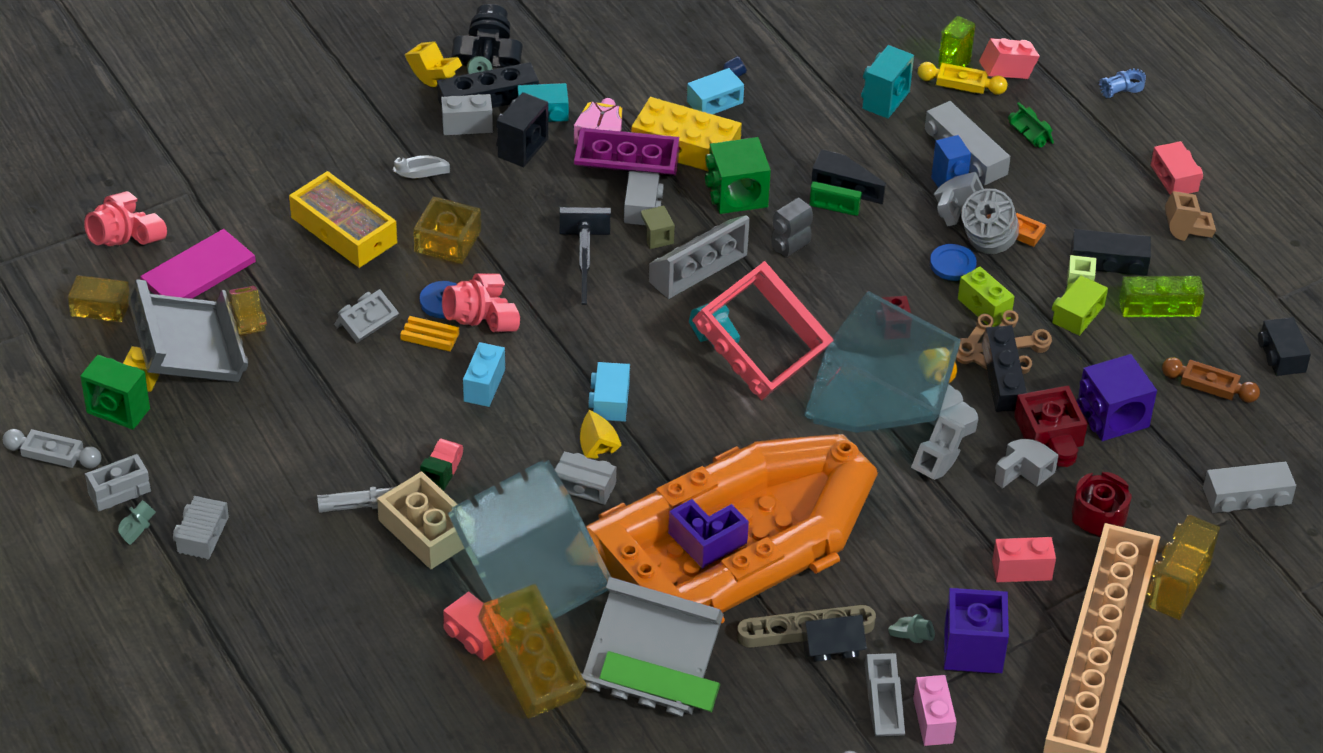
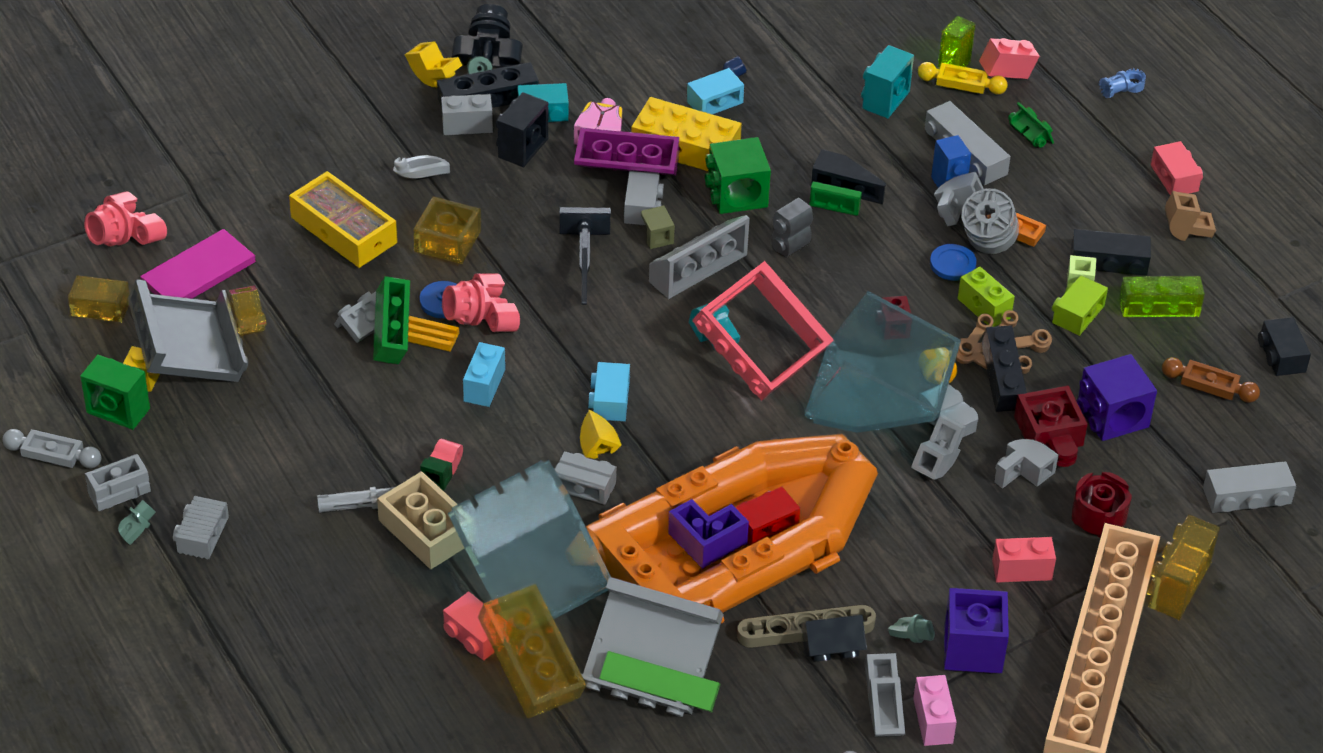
(391, 320): none -> green brick
(769, 514): none -> red brick

